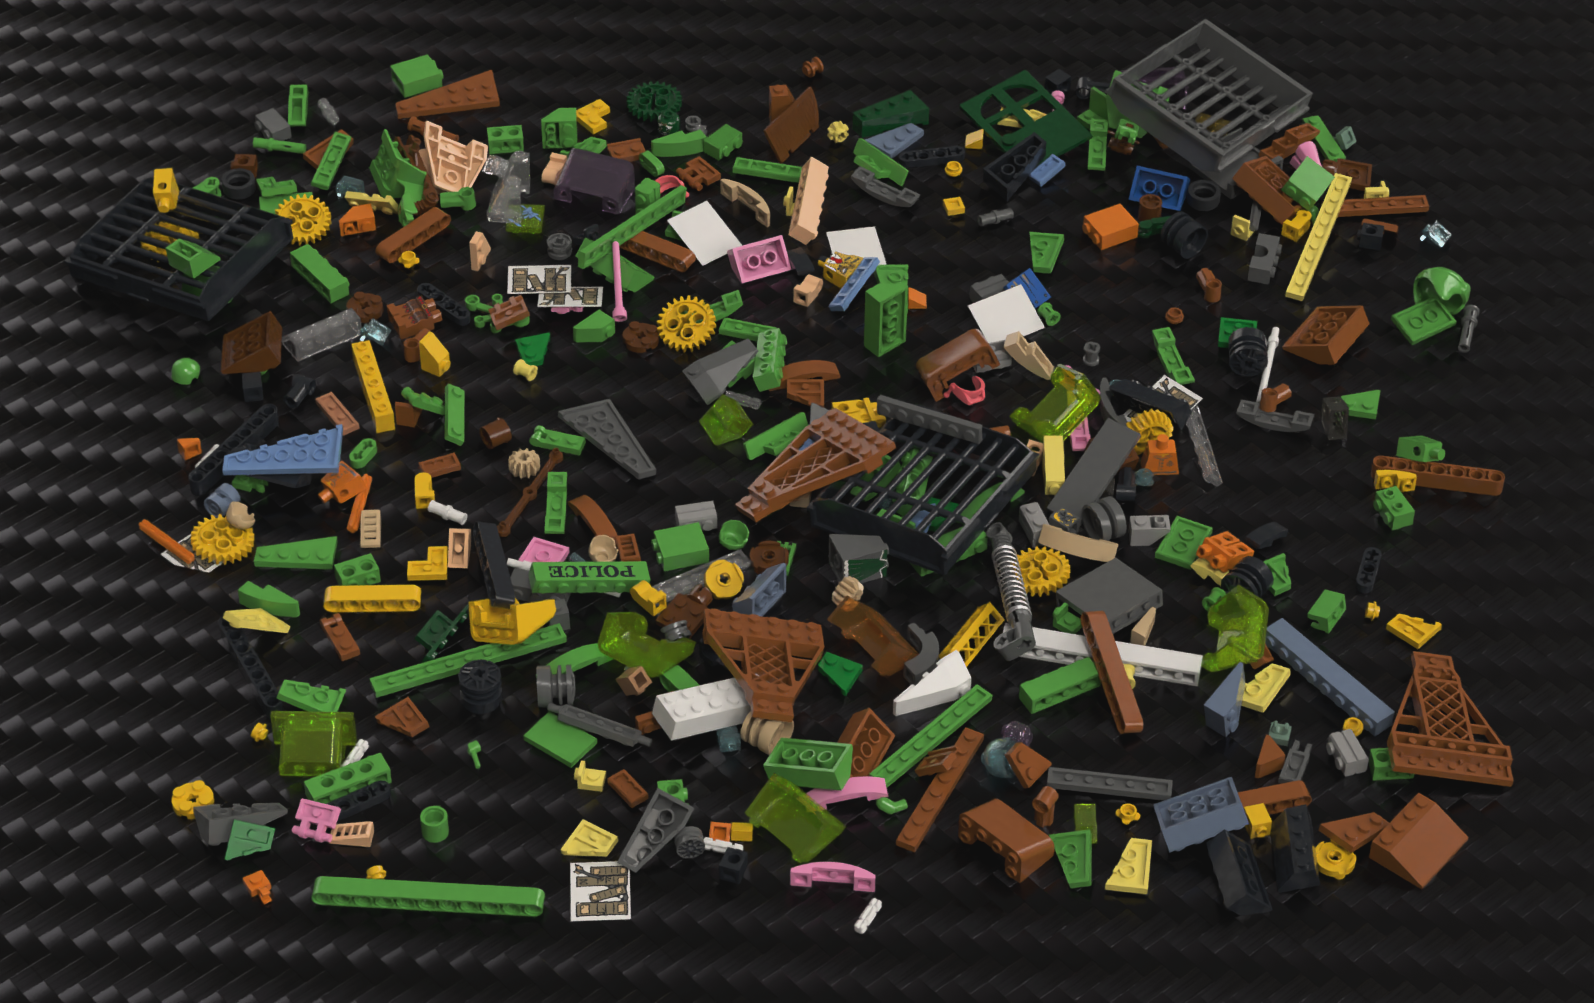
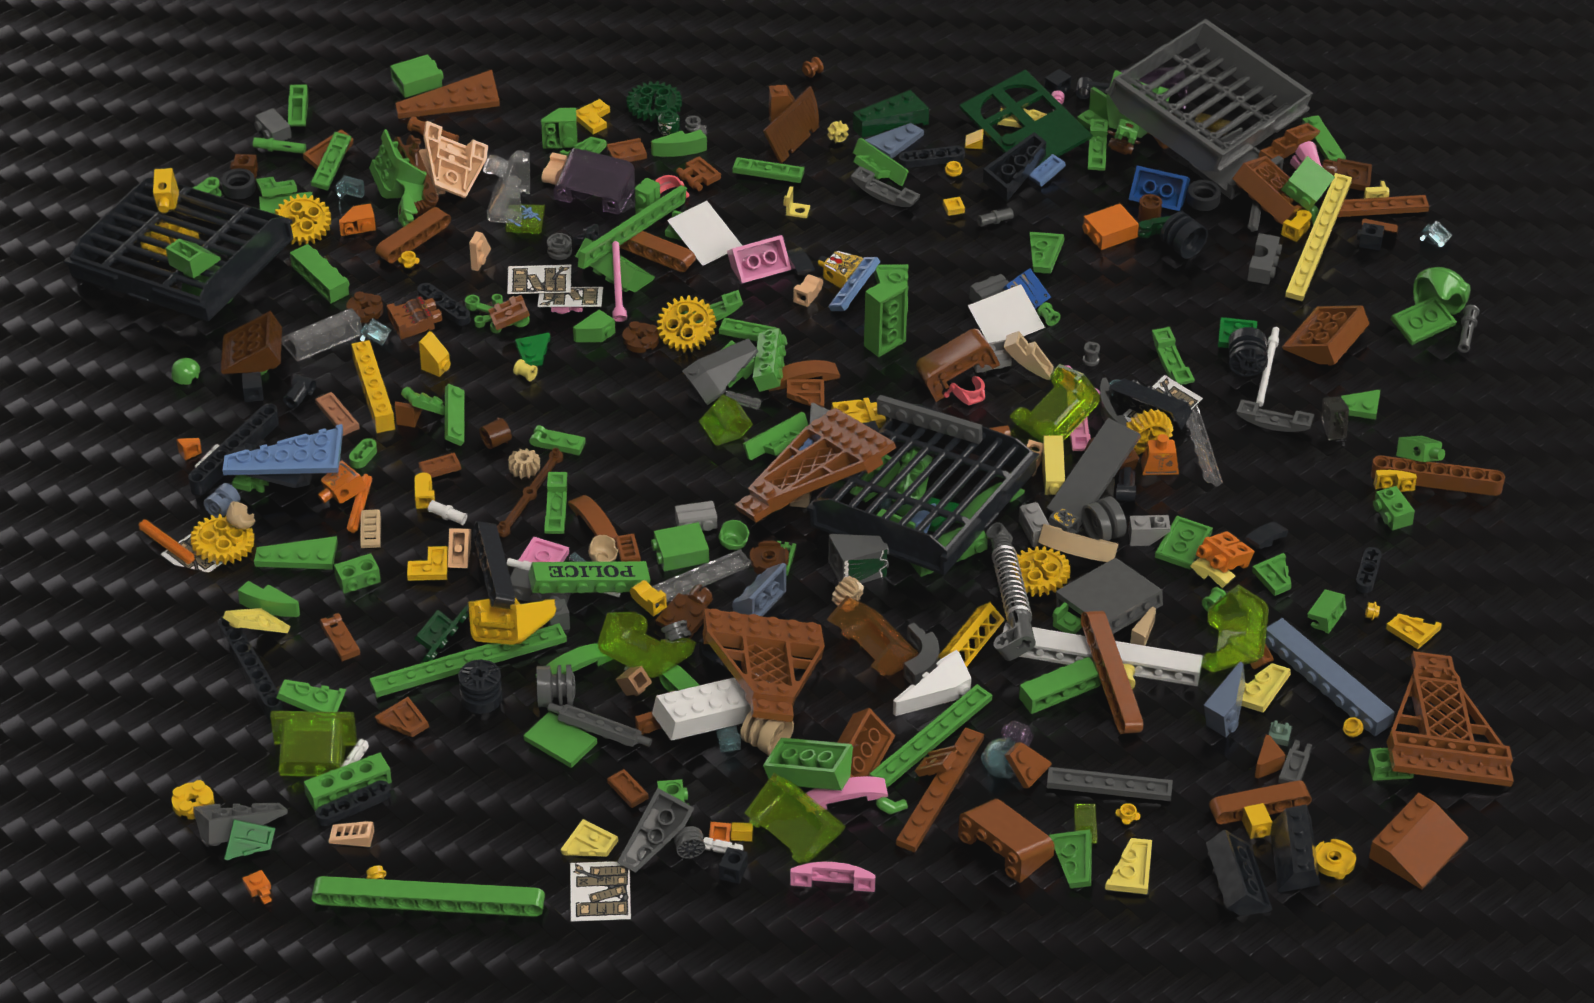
(259, 732): yellow plate -> none
(319, 814): bright pink plate -> none
(328, 111): clear axle -> none
(372, 598): yellow beam -> none
(386, 205): light yellow wing -> none
(411, 346): dark orange piece -> none
(434, 824): bright green piece -> none
(463, 198): bright green piece -> none
(473, 749): bright green hand -> none
(505, 139): bright green brick -> none
(589, 778): light yellow bracket -> none
(607, 430): dark grey wing -> none
(651, 163): bright green beam -> none
(722, 142): bright green brick -> none
(726, 569): yellow plate -> none
(734, 190): tan slope -> none
(809, 201): light nougat brick -> none
(840, 671): green wing -> none
(858, 242): white sticker -> none
(867, 915): white axle -> none
(916, 299): orange slope -> none
(1044, 806): dark orange piece -> none
(1144, 477): clear light blue plate -> none
(1174, 315): dark orange plate -> none
(1200, 814): sand blue slope -> none
(1210, 285): dark orange piece -> none
(1240, 228): light yellow bracket -> none
(1250, 574): black wheel -> none
(1272, 397): dark orange piece -> none
(1345, 138): sand green tile -> none
(1347, 752): light grey brick -> none
(1354, 831): dark orange wing -> none

